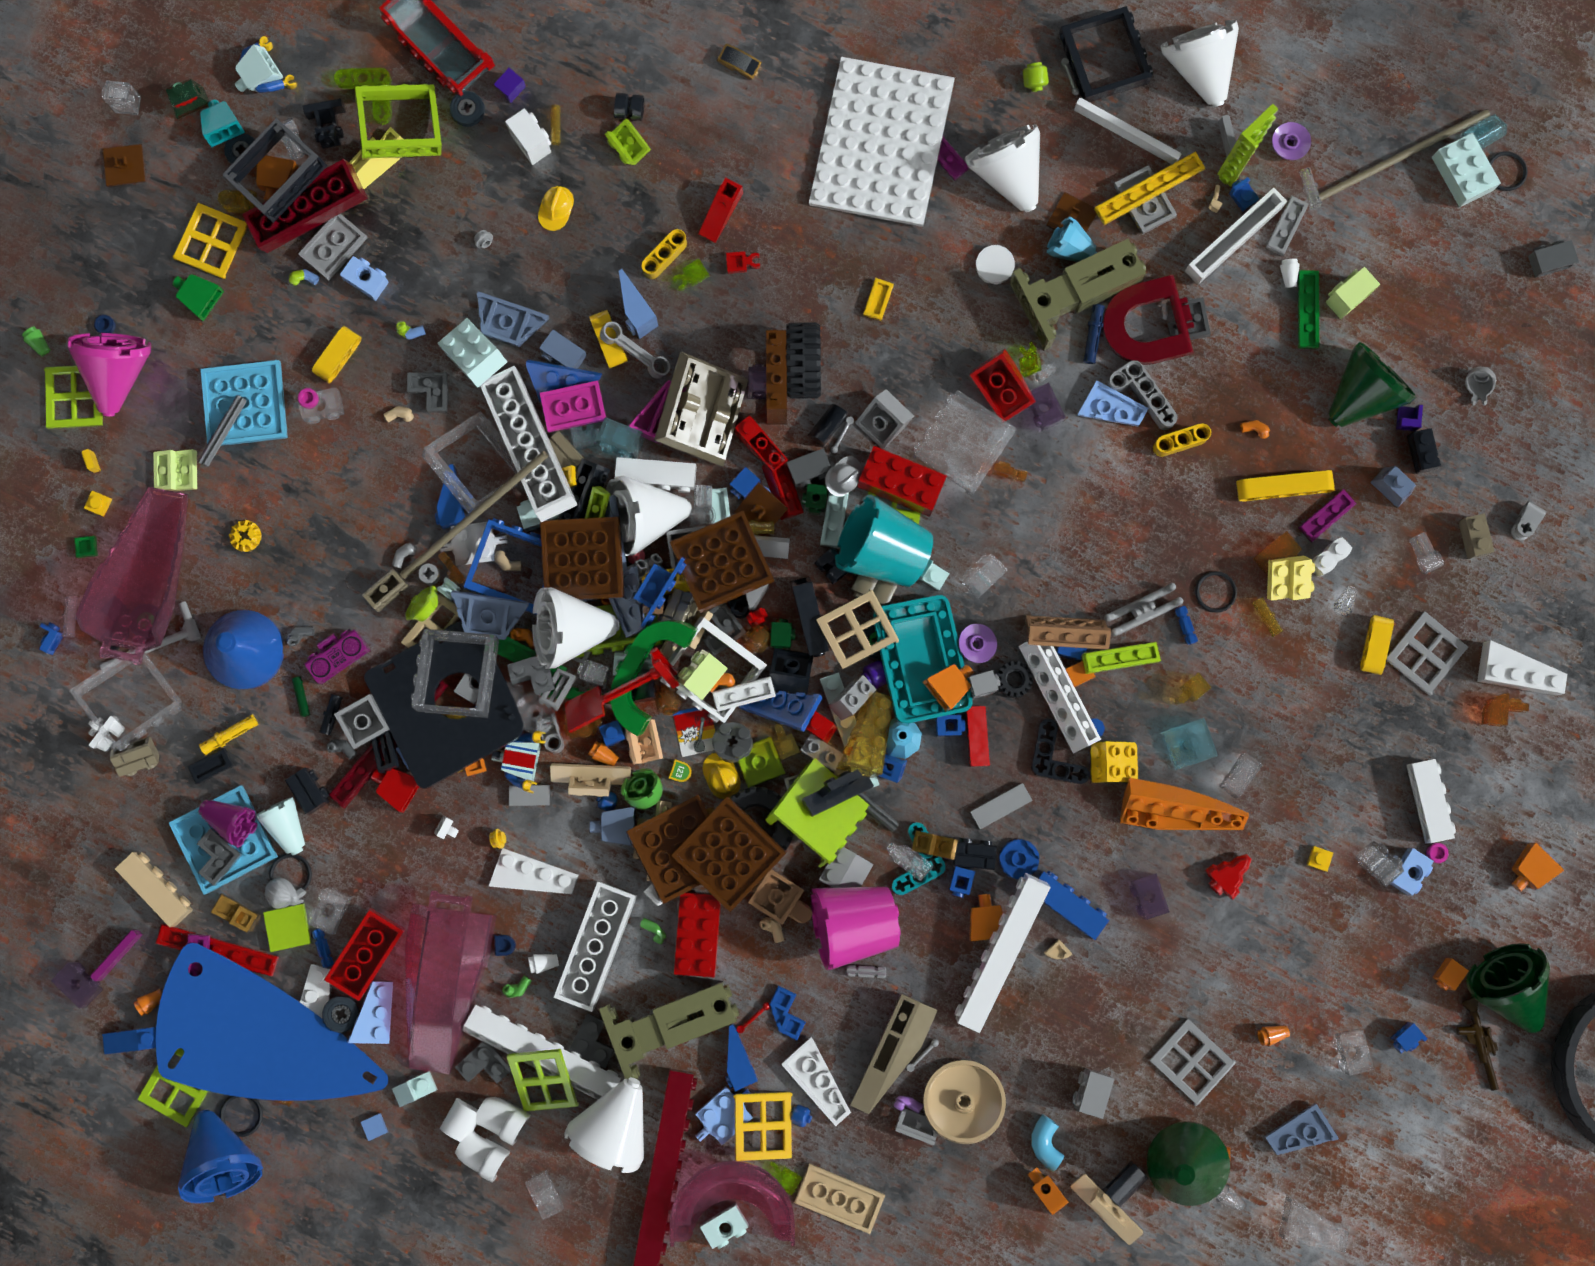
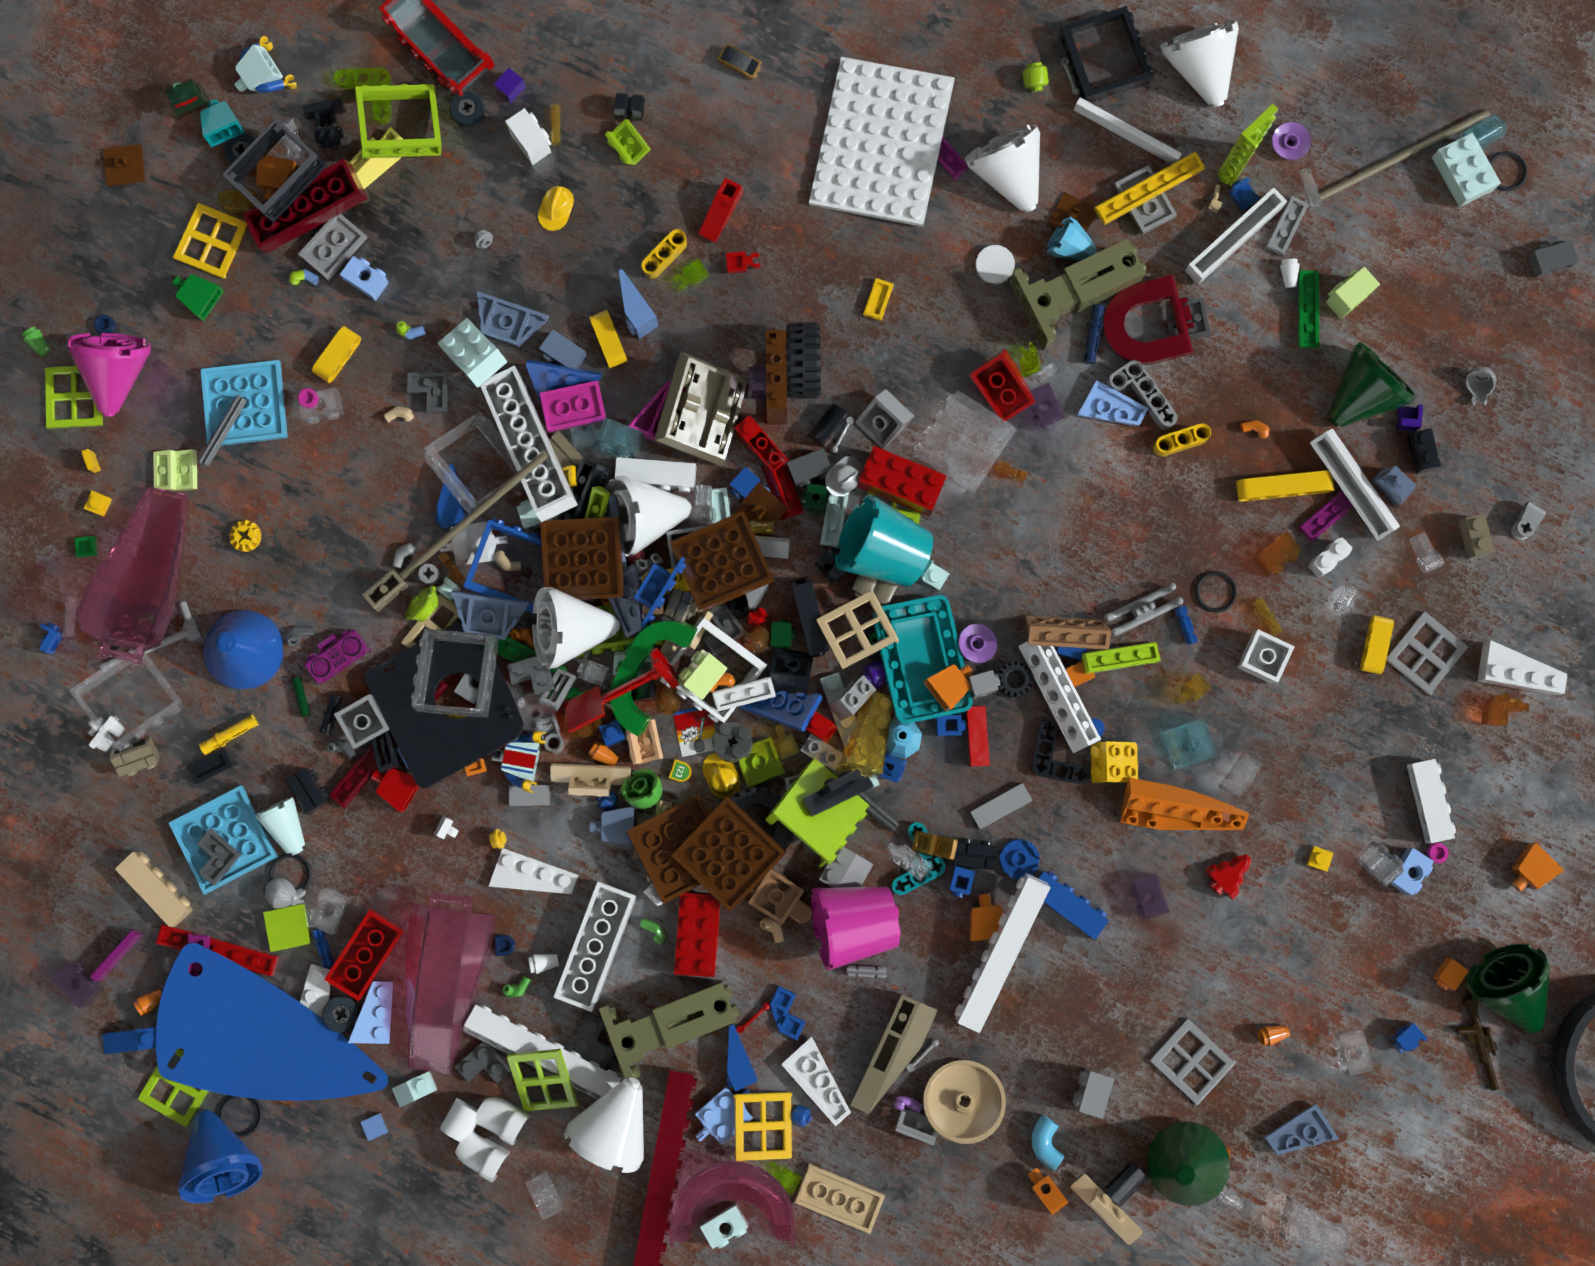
(121, 97): clear brick -> none
(229, 820): magenta cone -> none
(234, 913): pearl gold slope -> none
(635, 350): light grey piece -> none
(984, 575): clear brick -> none
(1058, 950): tan tile -> none
(1227, 133): light grey tile -> none
(1265, 657): none -> white brick
(1290, 578): light yellow plate -> none
(1355, 484): none -> white brick

